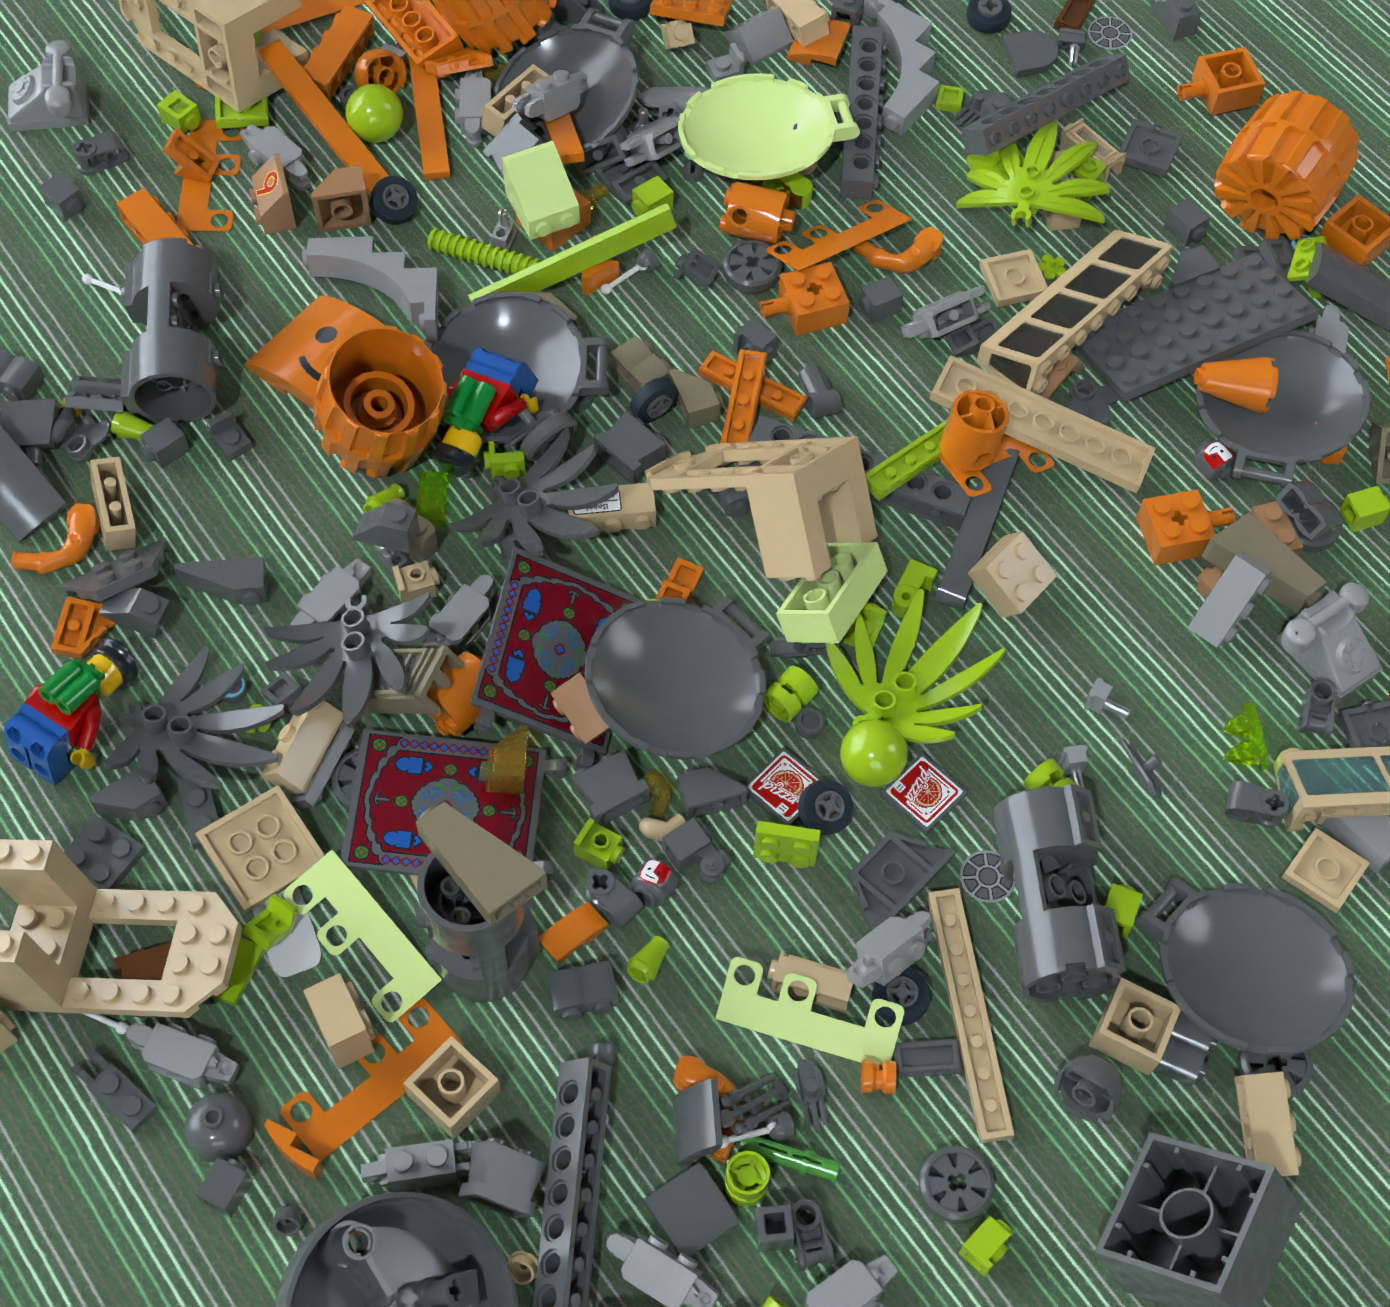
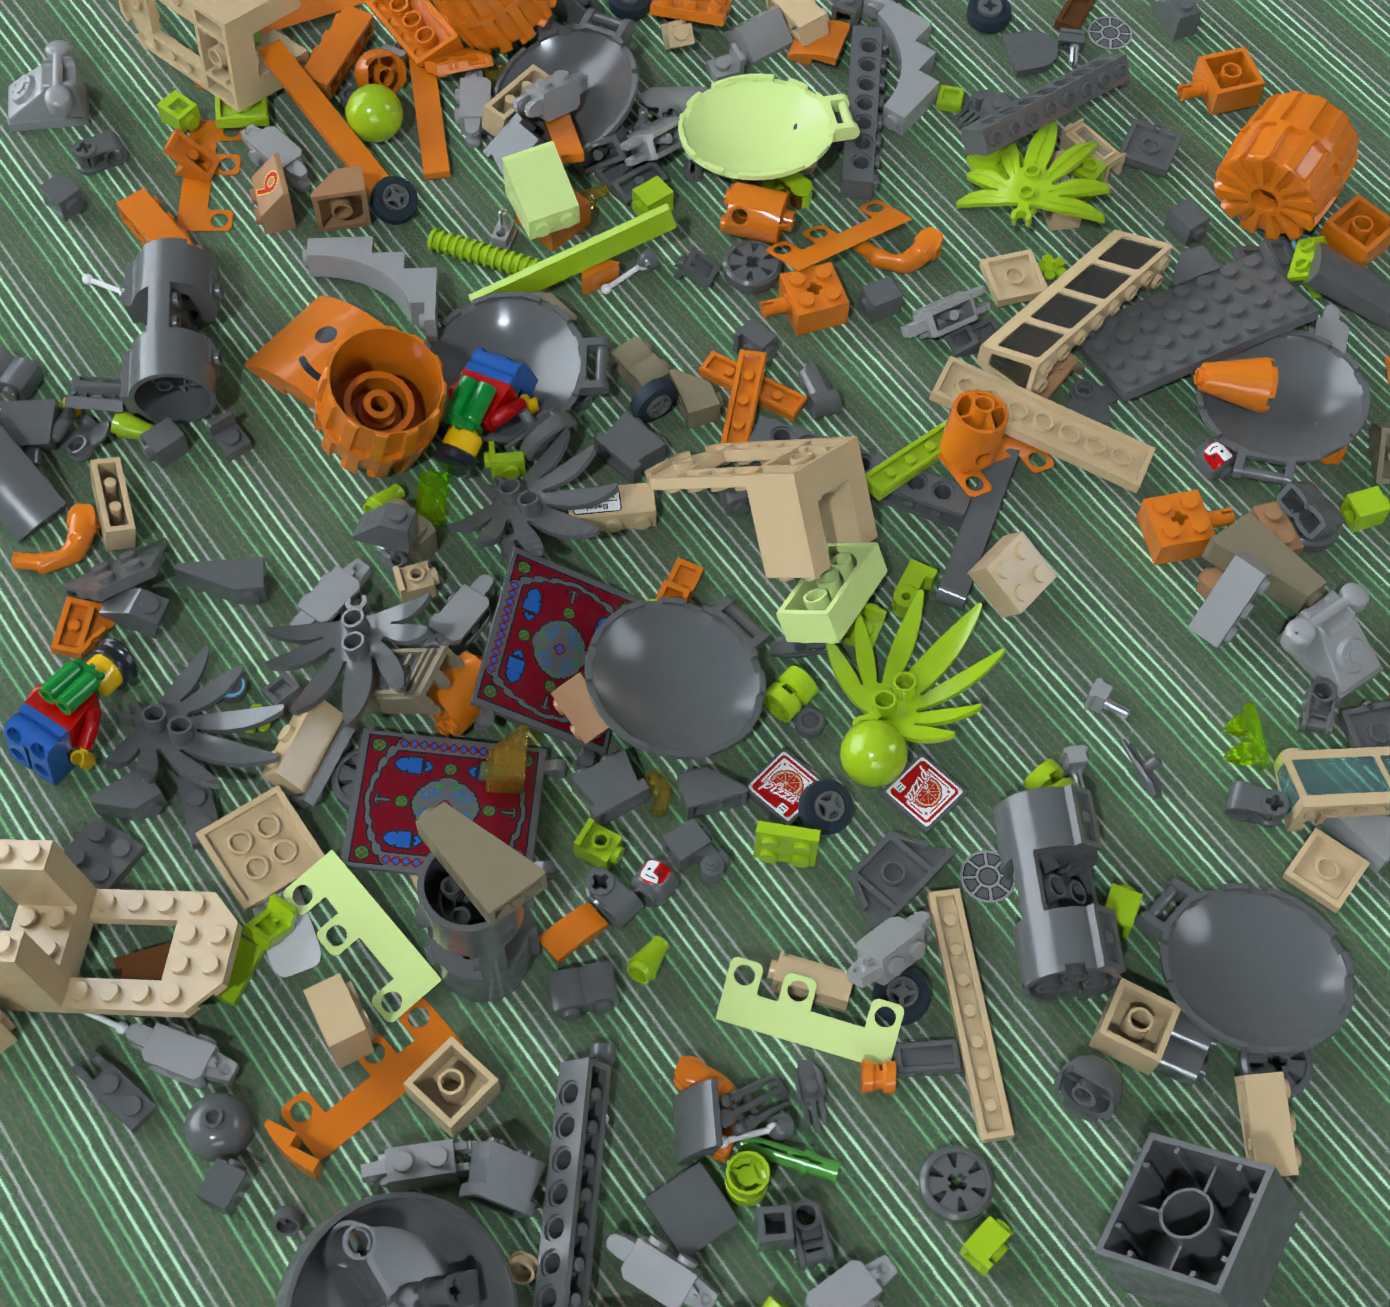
(656, 829): tan arm -> none

